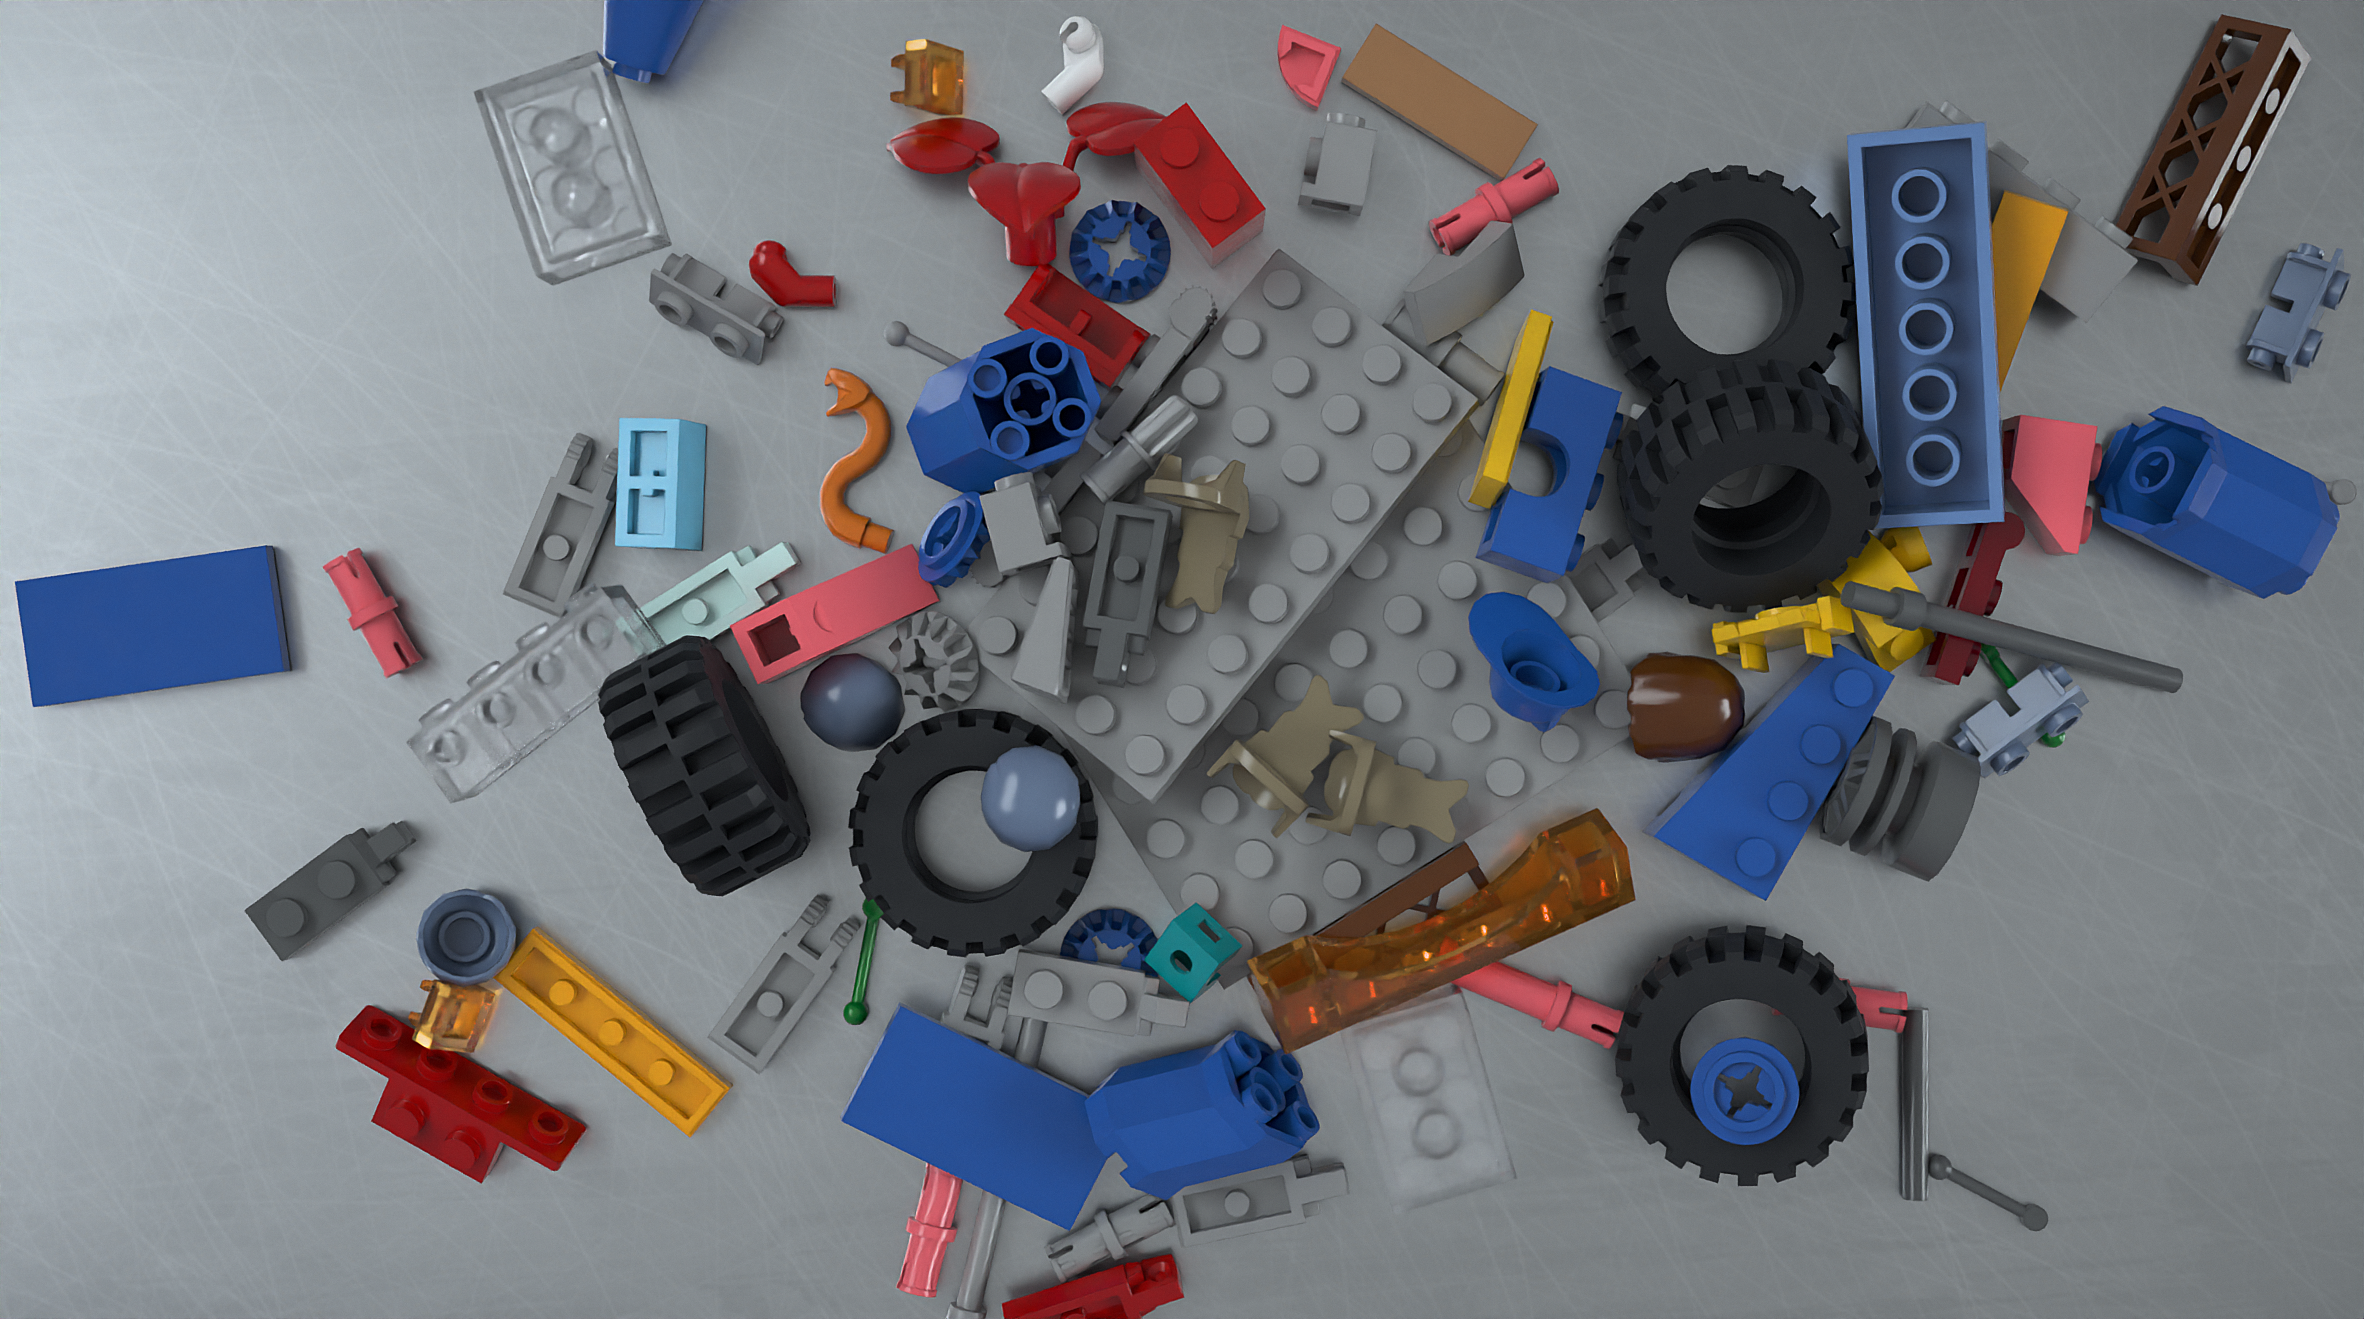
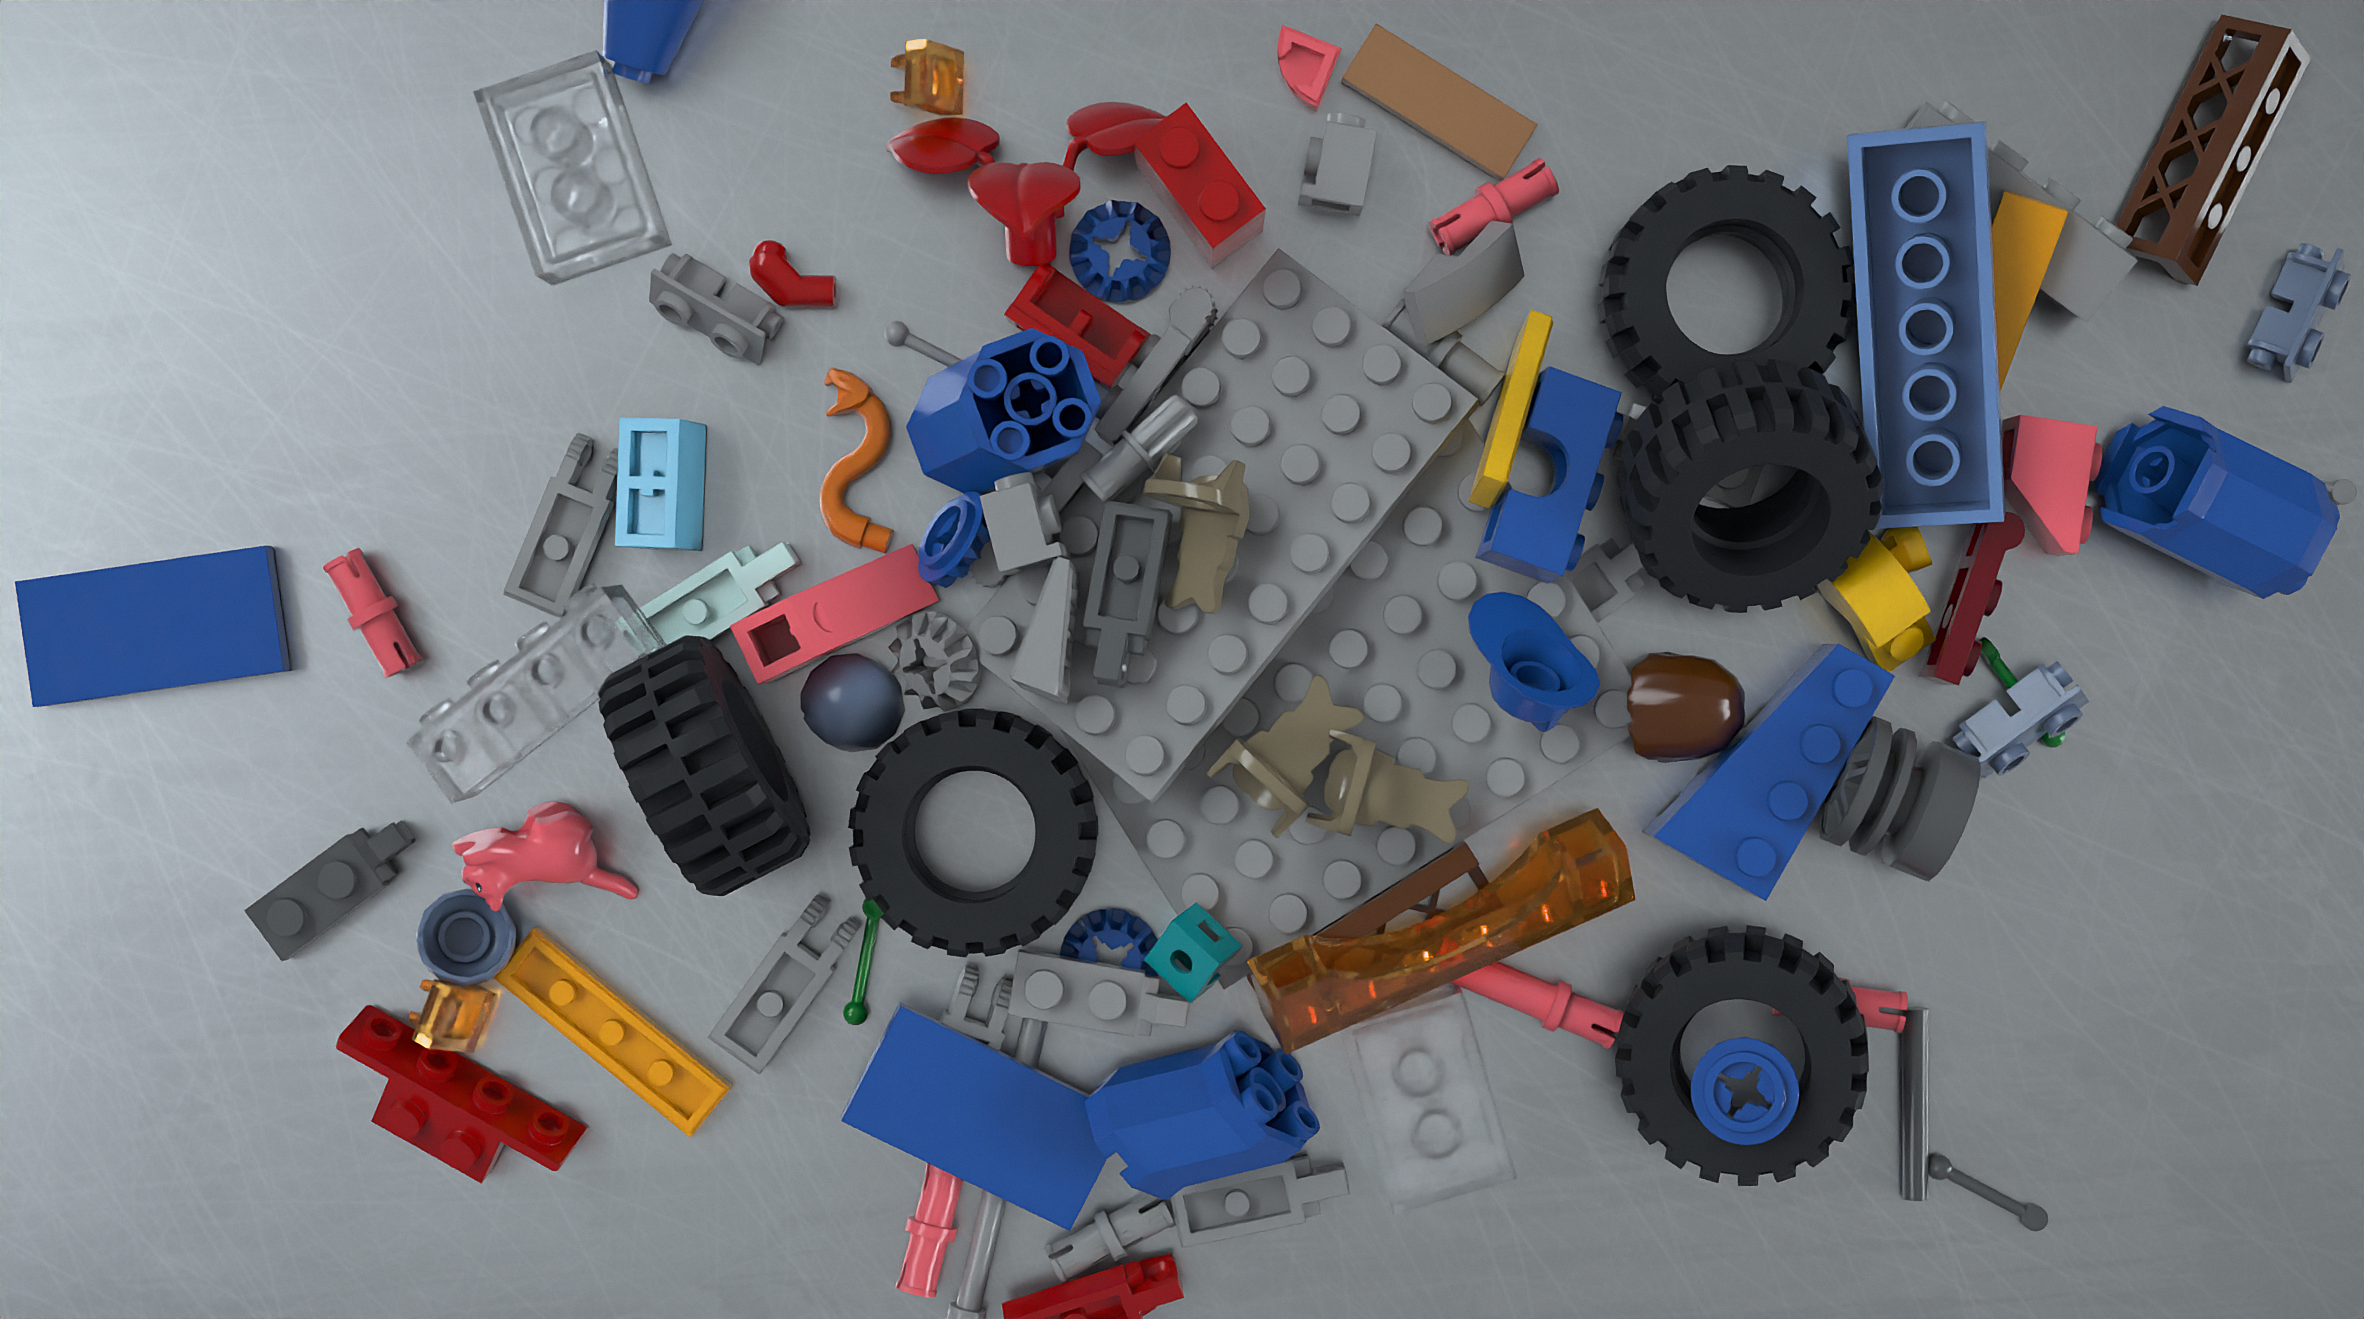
(548, 848): none -> coral animal
(1030, 798): sand blue hair -> none
(1082, 63): white arm -> none
(1783, 629): yellow piece -> none
(1911, 610): dark grey bar -> none

